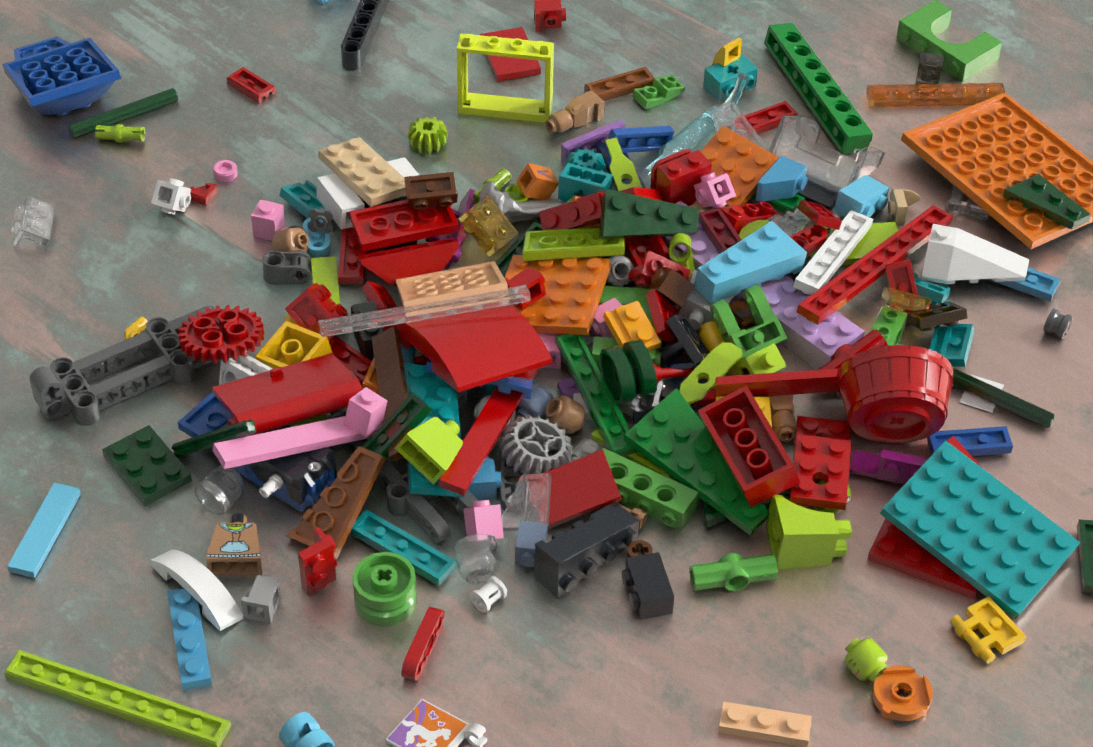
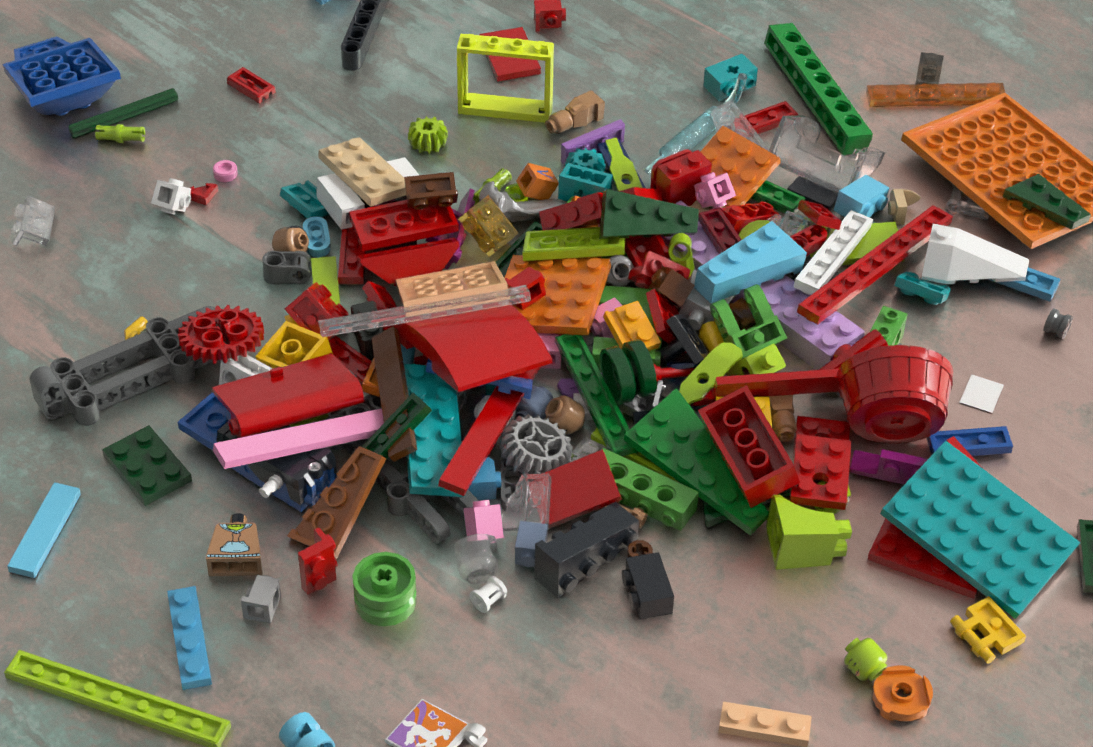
(201, 584): white slope -> none
(208, 439): dark green axle -> none
(220, 490): clear helmet -> none
(267, 219): bright pink brick -> none
(324, 215): dark grey plate -> none
(365, 412): bright pink brick -> none
(389, 538): teal plate -> none
(423, 643): red beam -> none
(431, 447): lime torso -> none
(621, 84): dark orange tile -> none
(641, 138): blue plate -> none
(661, 91): bright green slope -> none
(728, 53): yellow slope -> none
(733, 572): bright green piece -> none
(782, 180): dark azure slope -> none
(901, 277): red plate -> none
(902, 300): clear yellow wing -> none
(946, 314): dark brown plate -> none
(953, 342): teal plate -> none
(959, 60): bright green arch -> none
(1003, 398): dark green axle -> none

